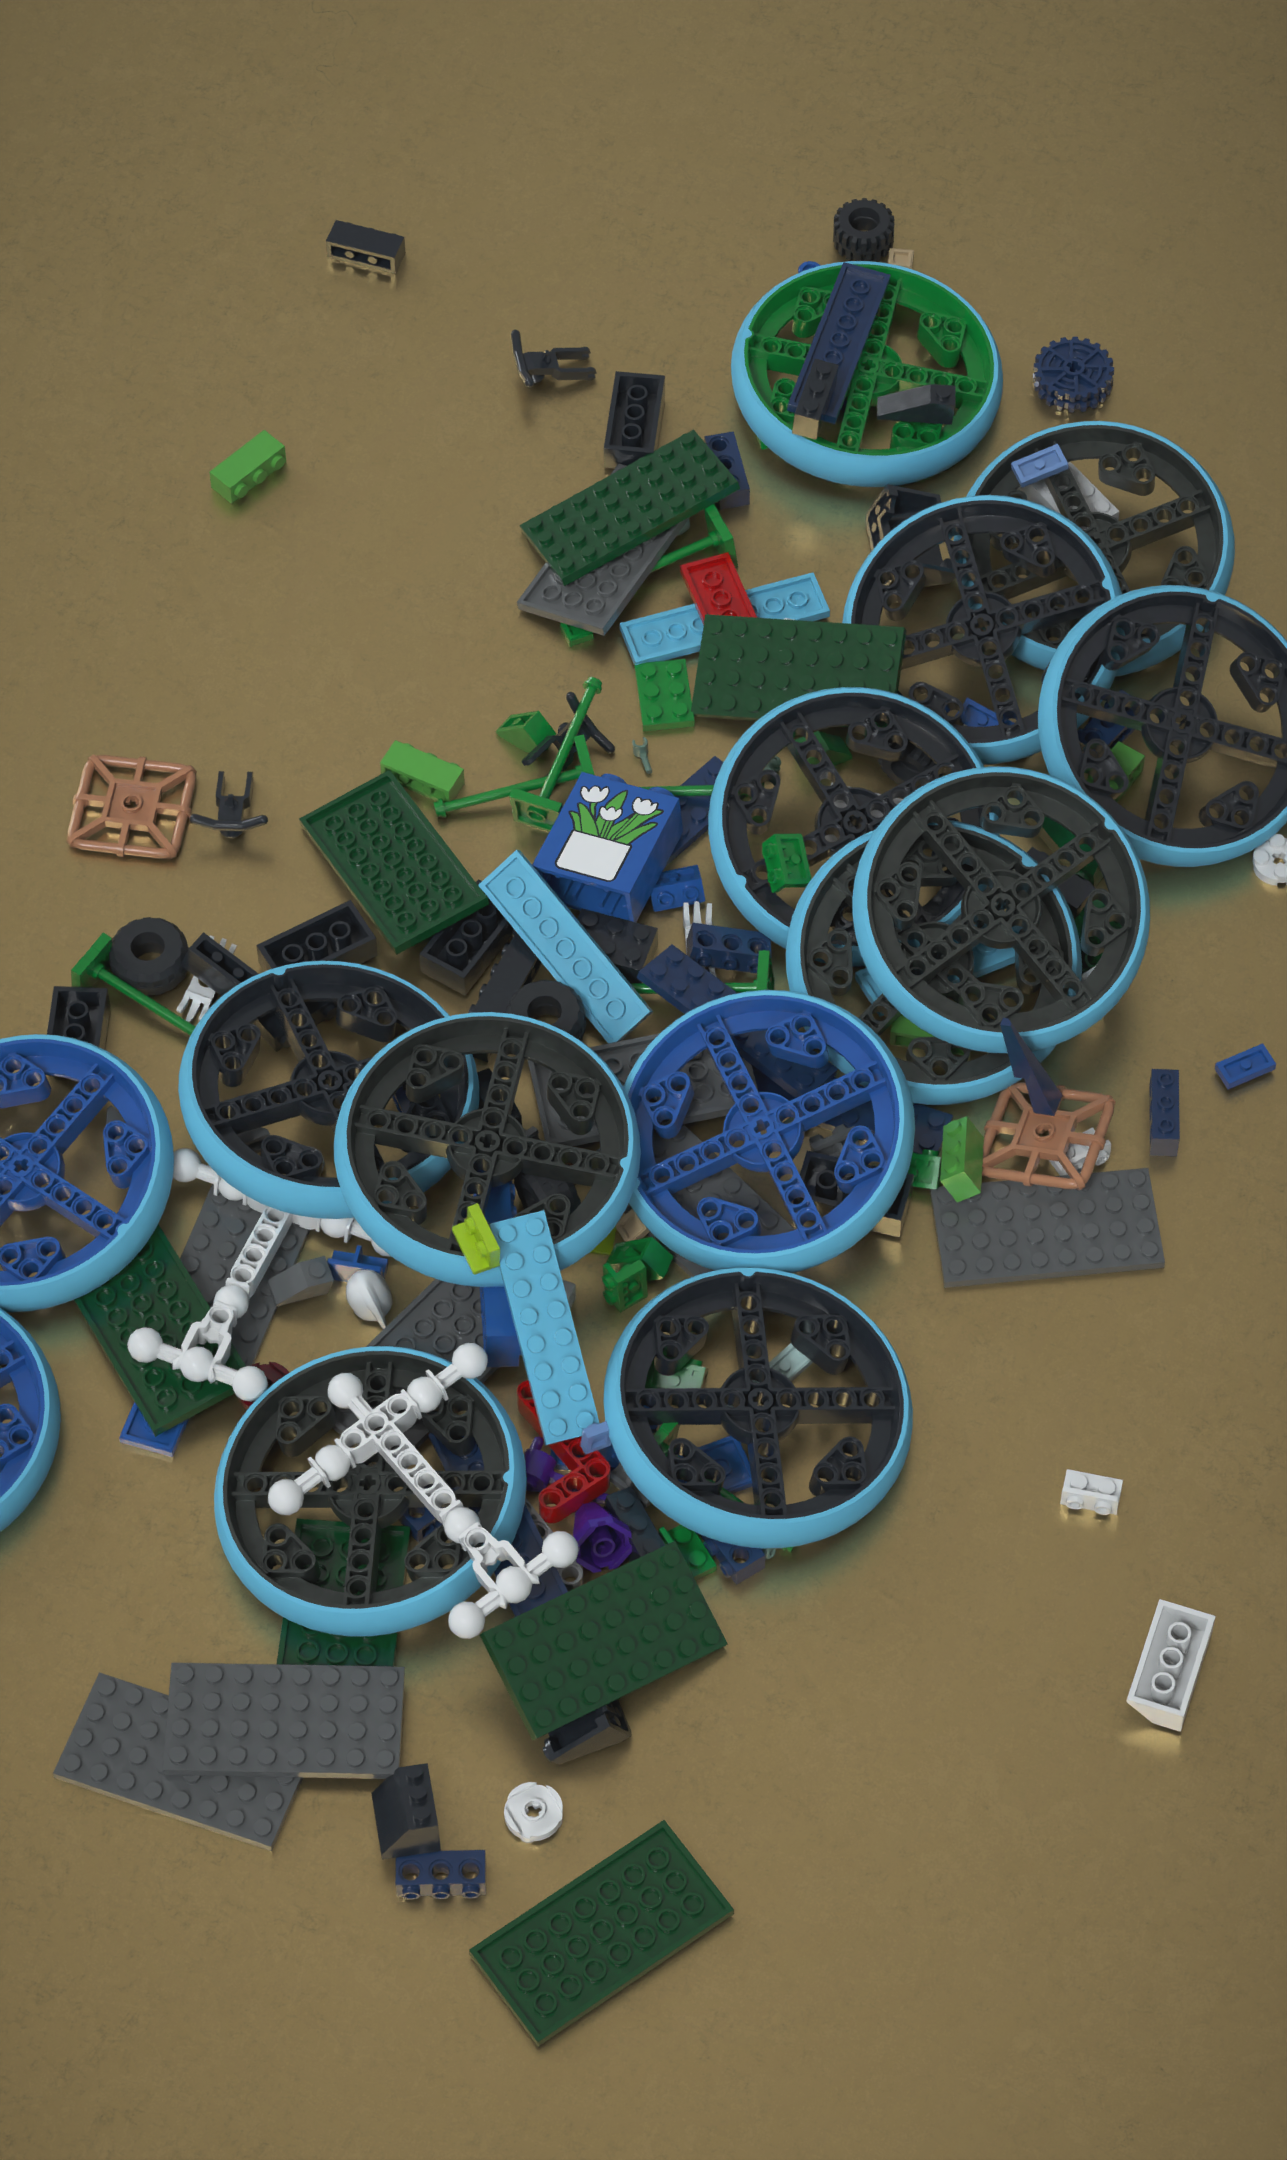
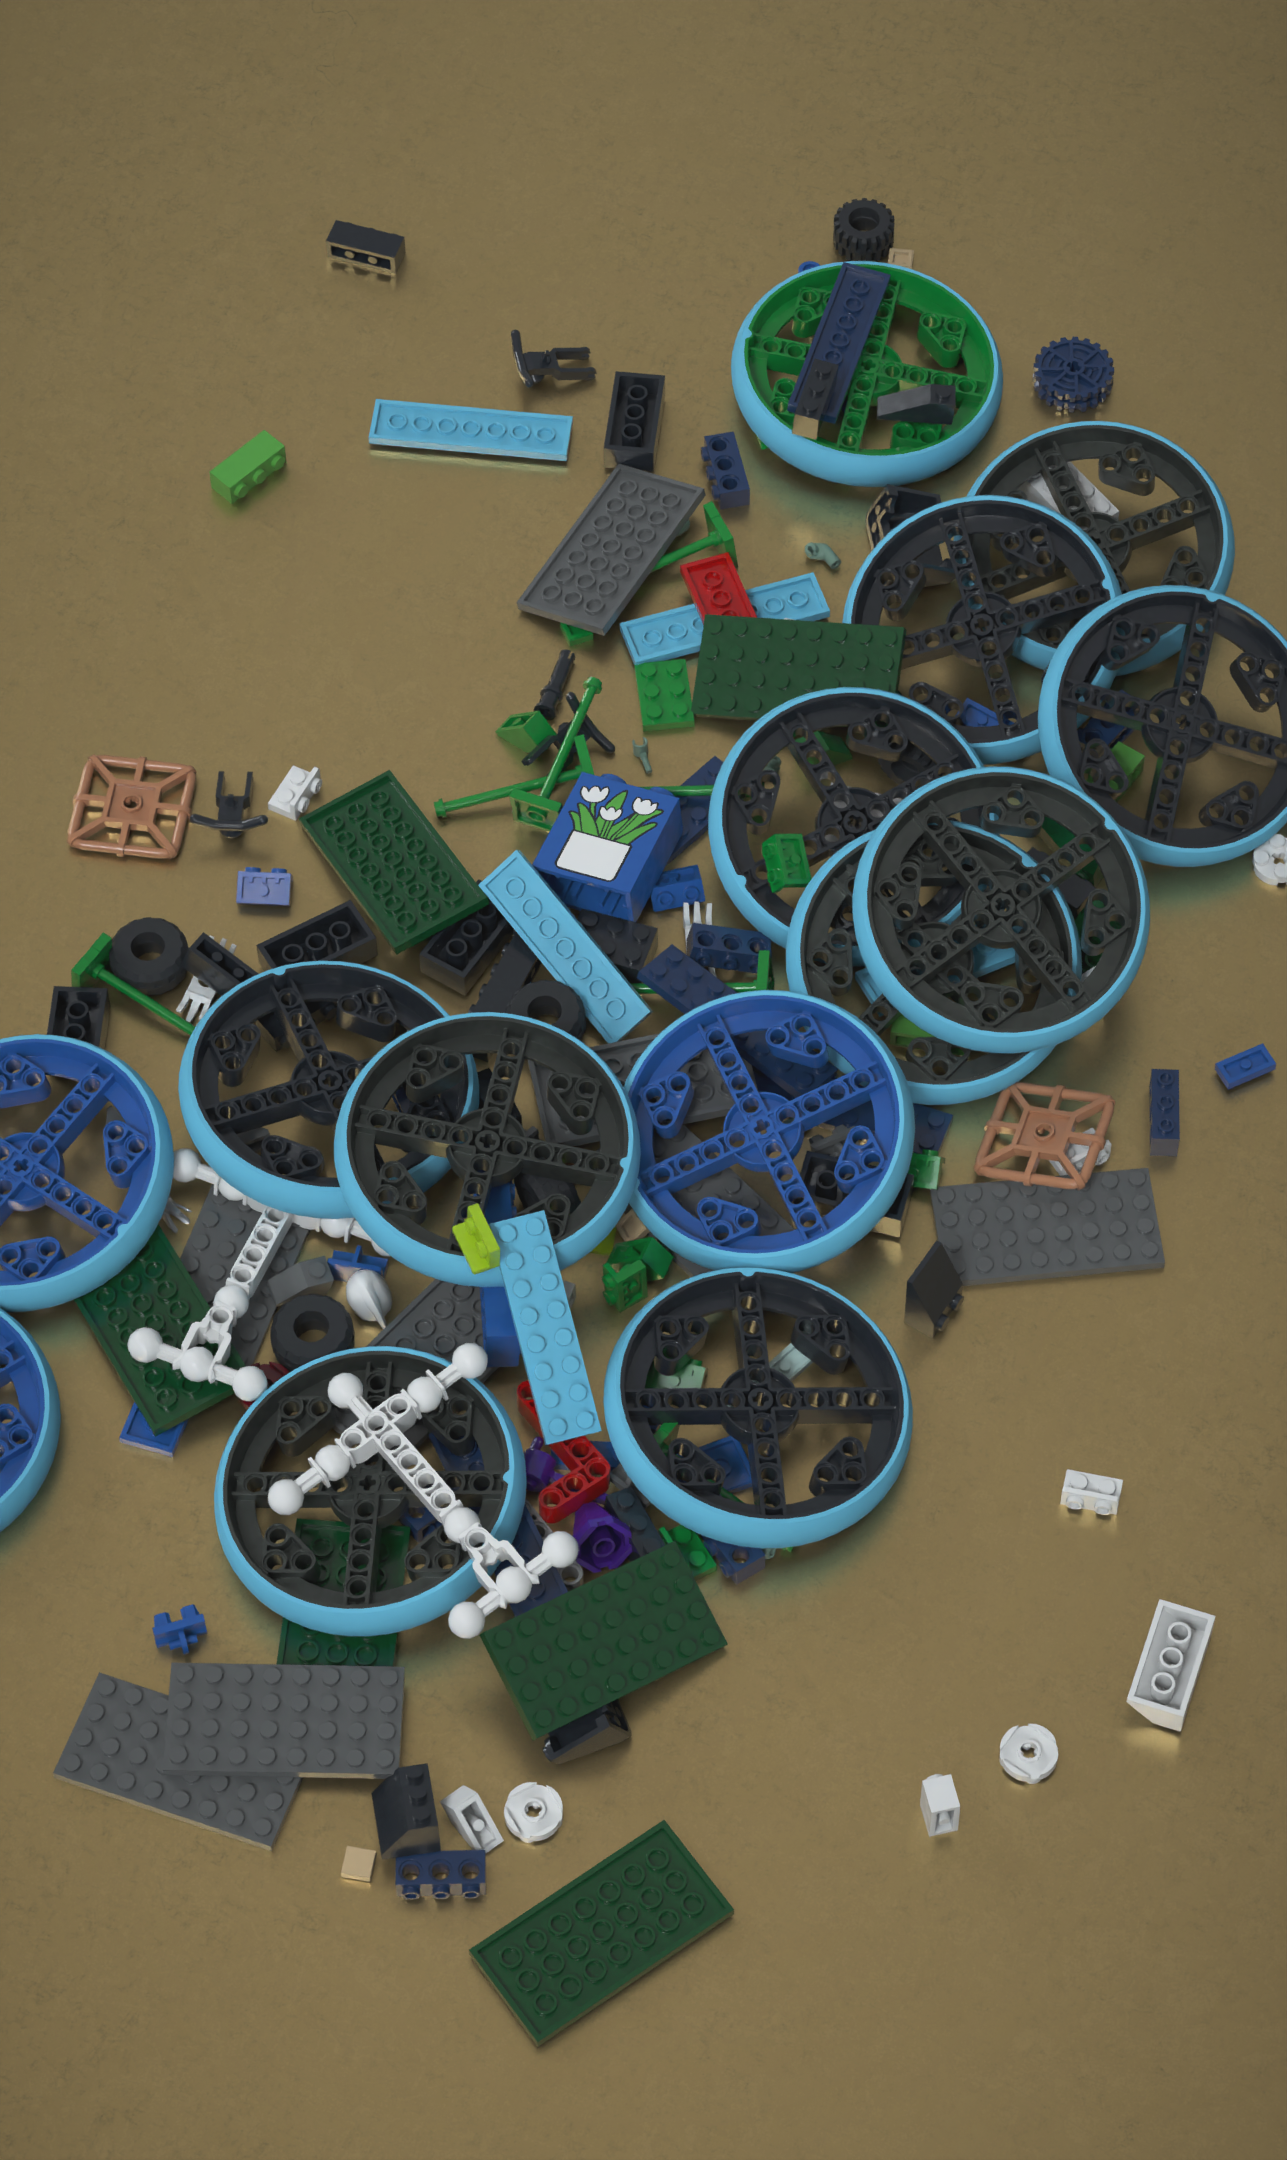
(173, 1210): none -> flat silver piece
(181, 1632): none -> blue hips
(264, 887): none -> bracket
(295, 792): none -> white bracket
(307, 1314): none -> black tyre
(358, 1863): none -> tan tile
(423, 772): bright green brick -> none
(471, 430): none -> medium azure plate
(471, 1819): none -> white slope
(552, 693): none -> black pin
(595, 1437): medium blue plate -> none
(629, 507): dark green plate -> none
(822, 551): none -> sand green arm
(933, 1292): none -> black slope
(939, 1804): none -> white brick
(962, 1159): bright green brick -> none
(1028, 1737): none -> white plate
(1039, 465): medium blue plate -> none
(1041, 1089): dark blue wedge -> none

